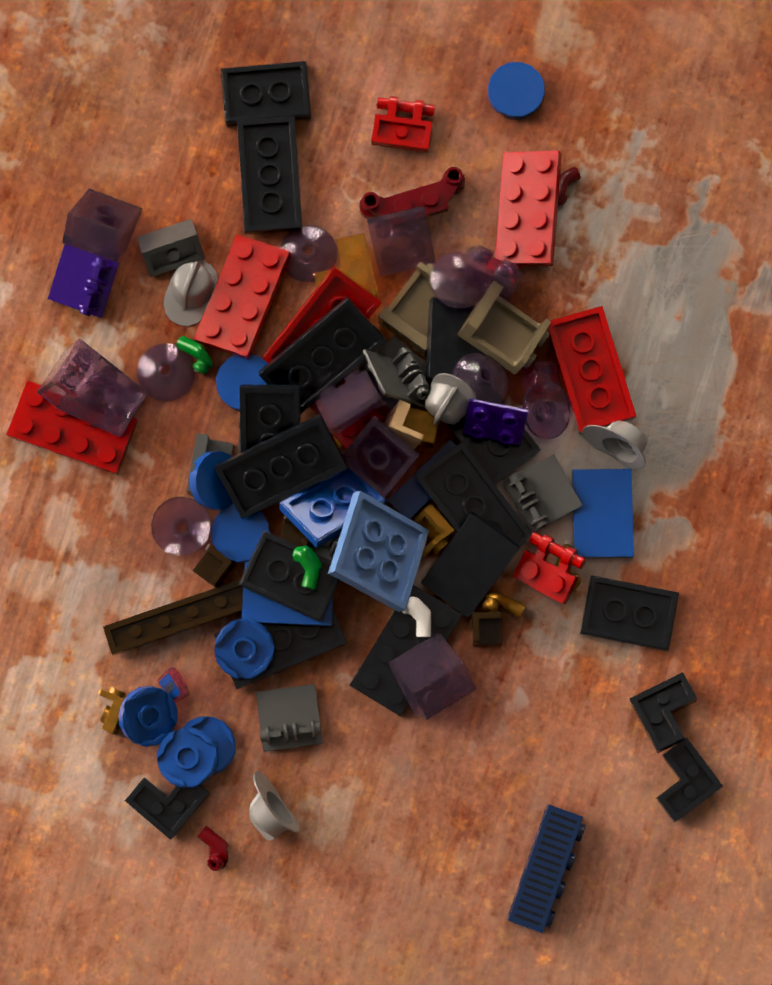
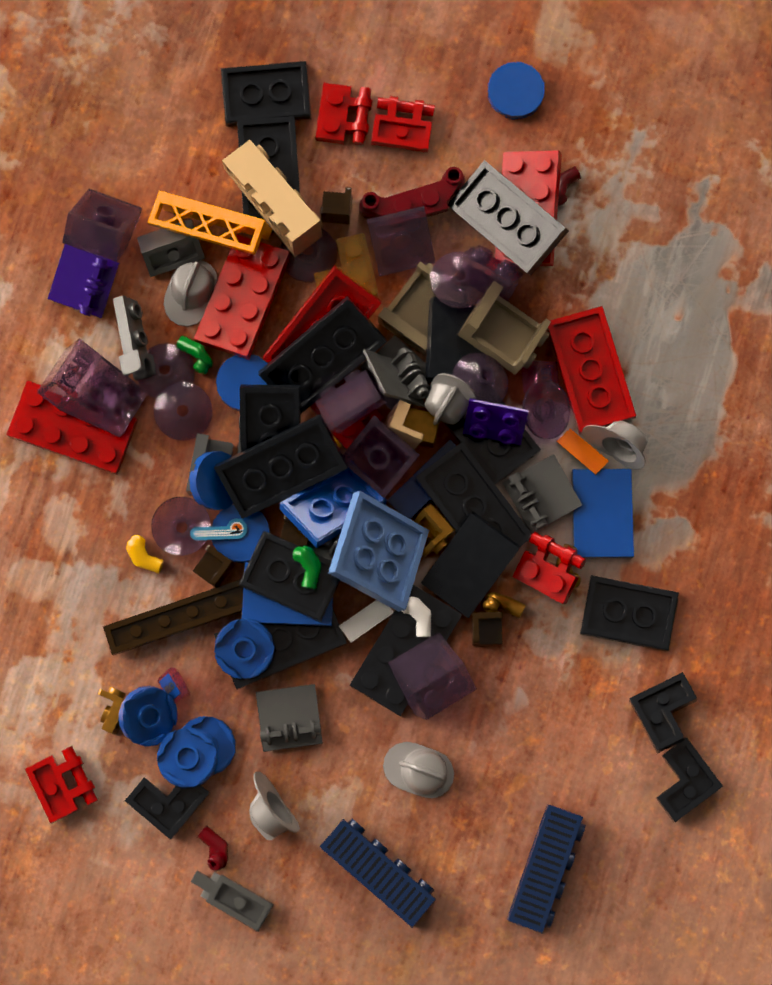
(52, 788): none -> red plate
(133, 340): none -> dark grey plate
(140, 557): none -> yellow arm
(187, 426): none -> dish
(209, 215): none -> light orange fence
(233, 899): none -> dark grey hinge
(234, 530): none -> dark azure sticker
(273, 197): none -> tan wedge
(334, 111): none -> red plate
(336, 207): none -> dark brown panel
(365, 620): none -> white sticker
(377, 872): none -> dark blue brick
(418, 769): none -> light grey piece
(507, 218): none -> plate
(582, 451): none -> orange sticker

